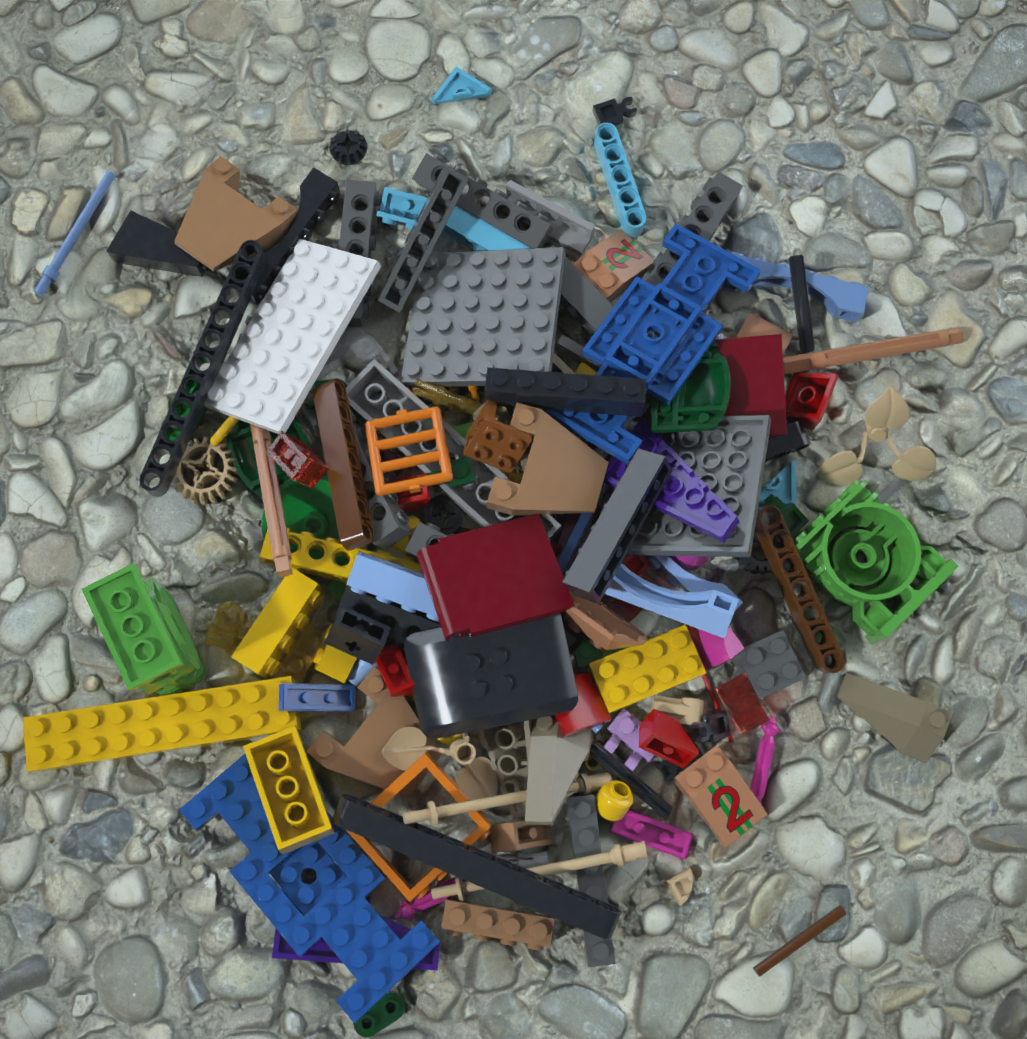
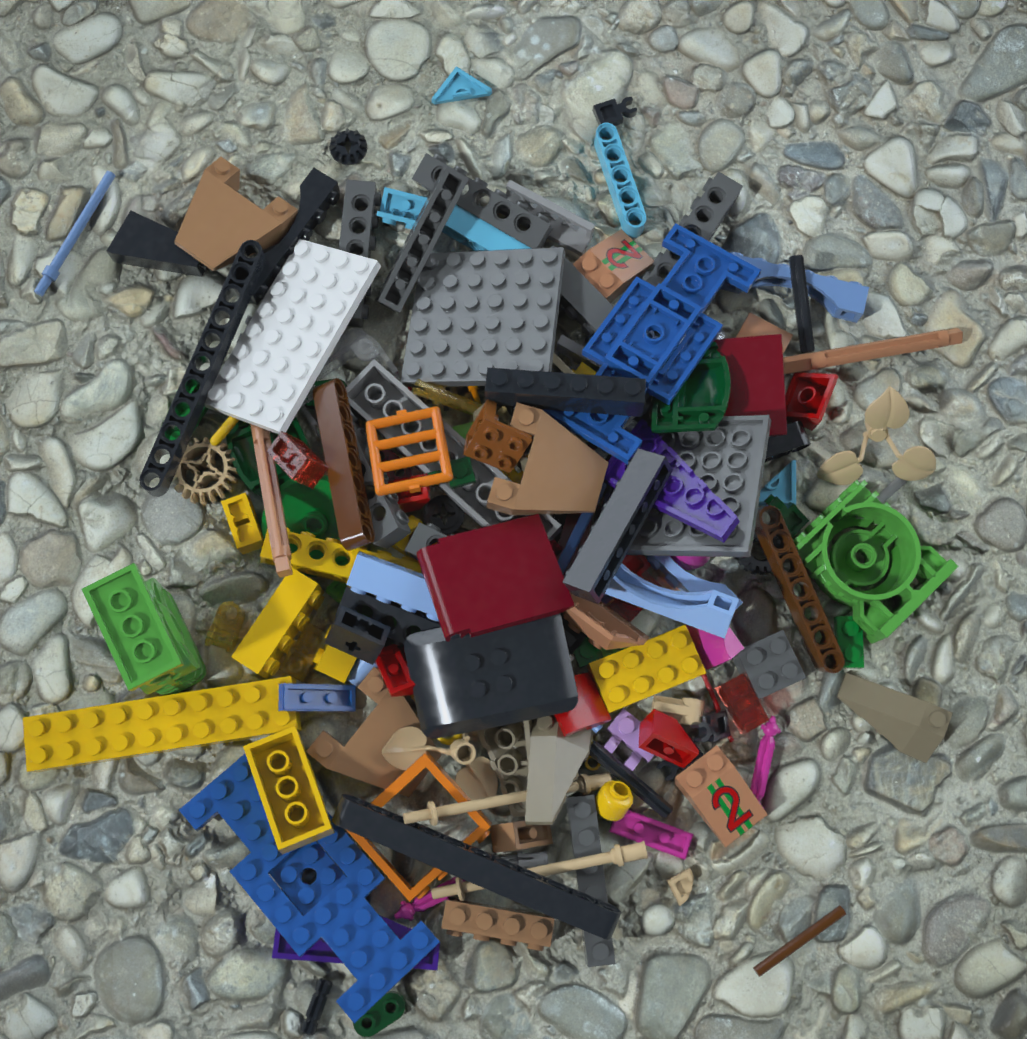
(243, 523): none -> yellow brick
(316, 1006): none -> black axle
(850, 640): none -> green plate

